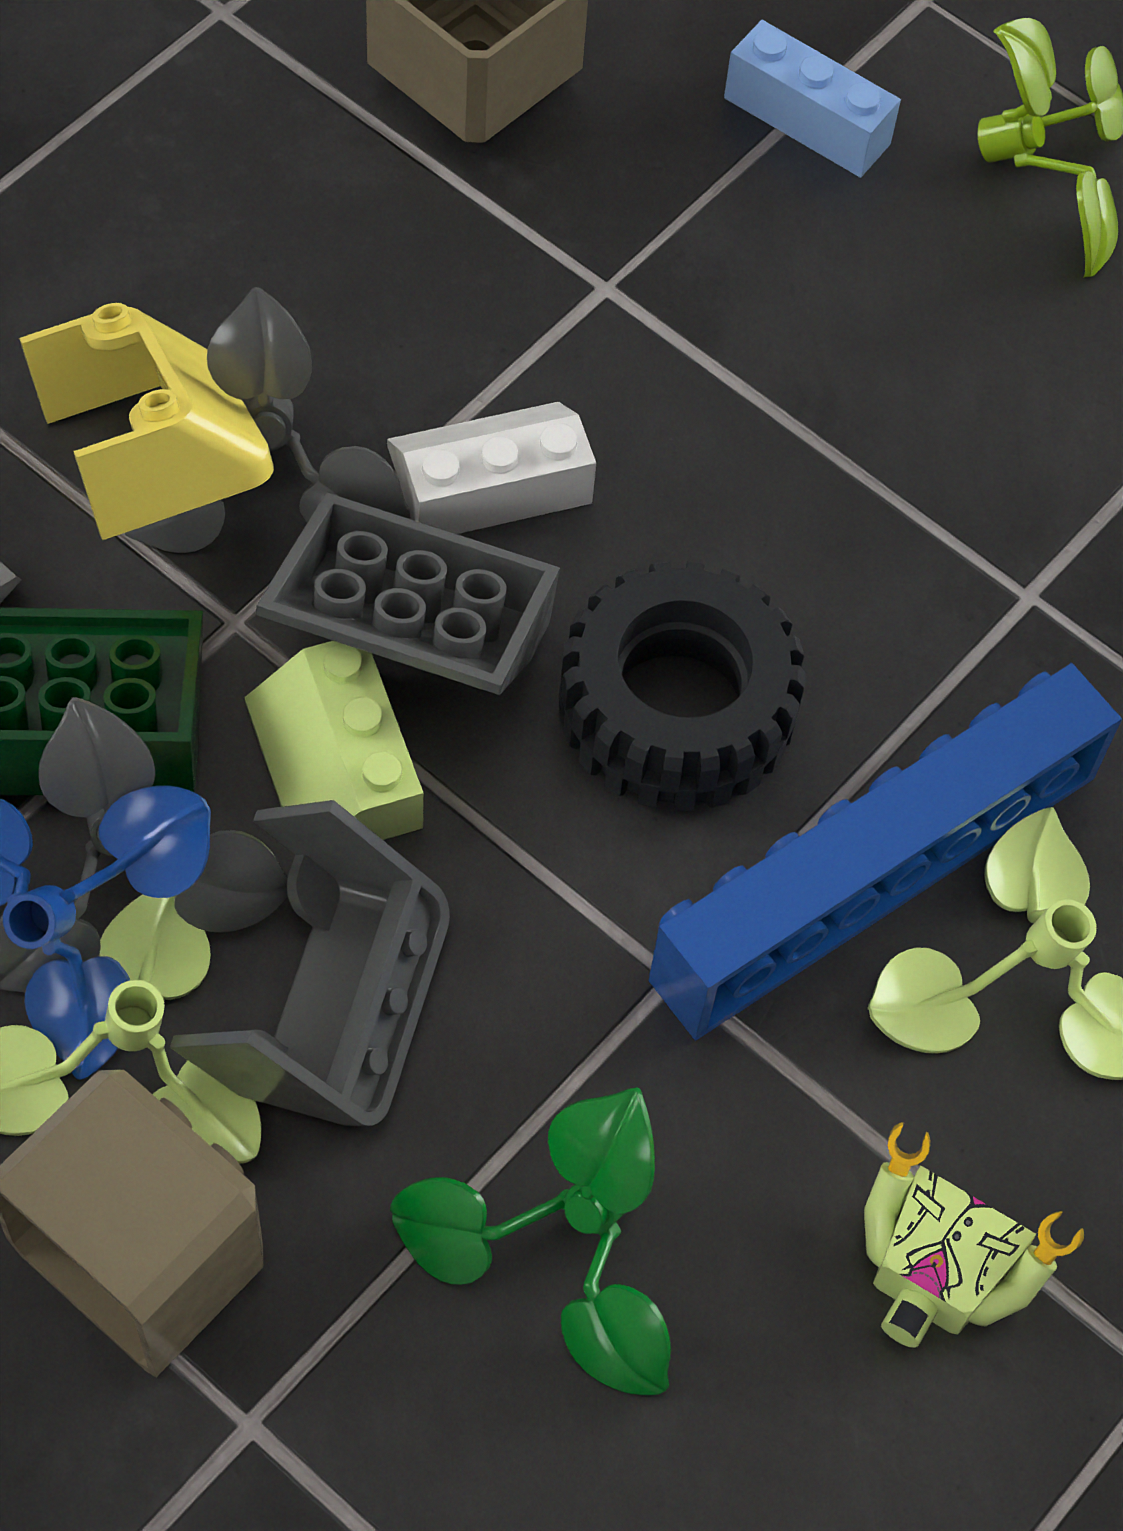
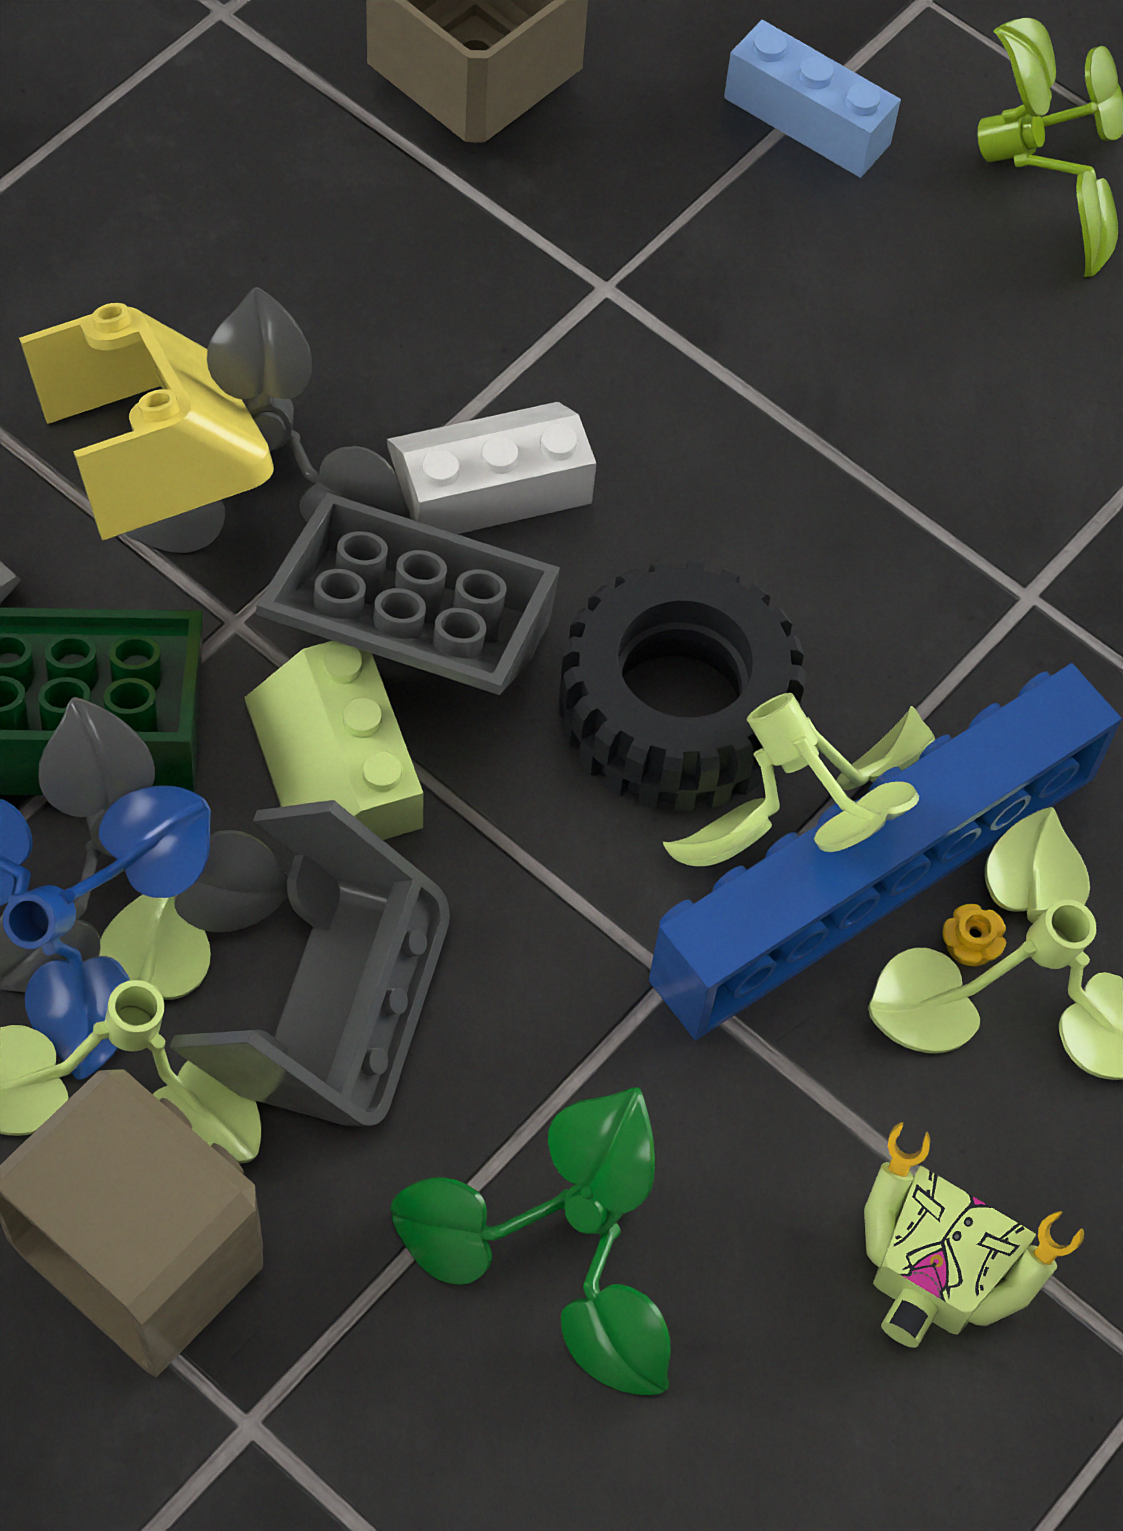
(793, 743): none -> yellowish green plant
(973, 950): none -> yellow plate

